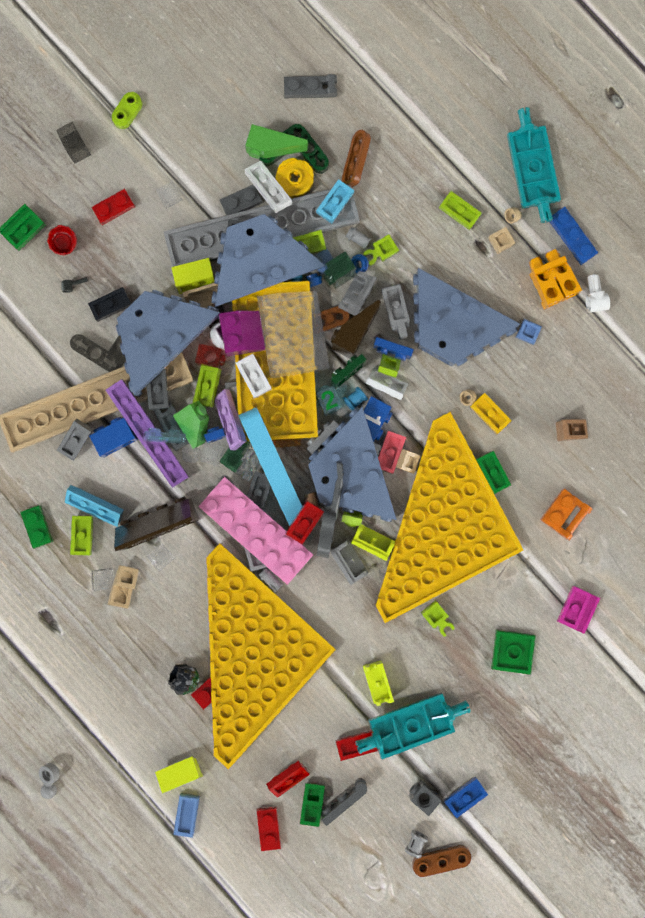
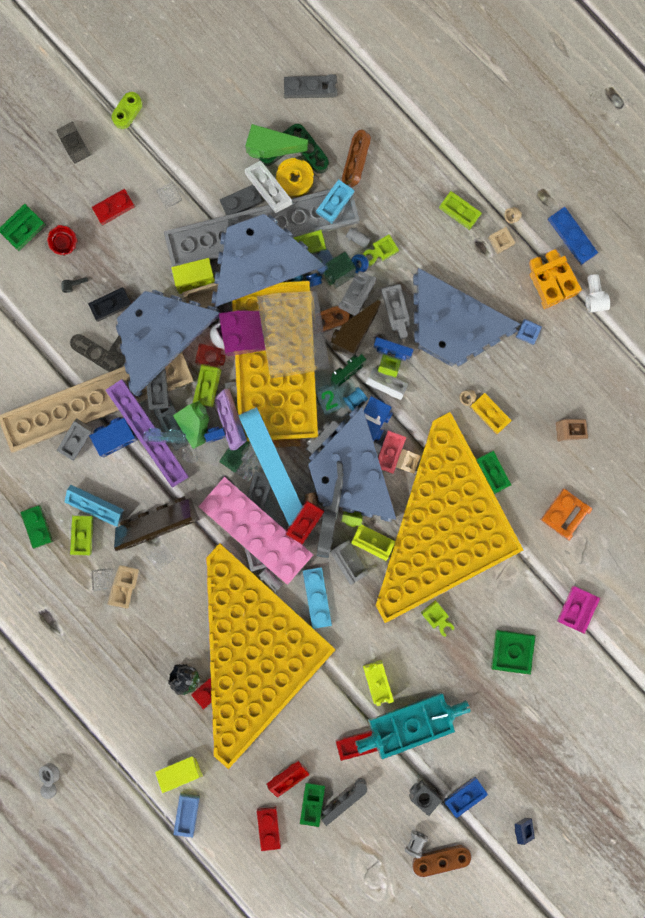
(253, 376): white plate -> none
(317, 598): none -> medium azure plate
(524, 831): none -> dark blue plate
(533, 166): teal plate -> none

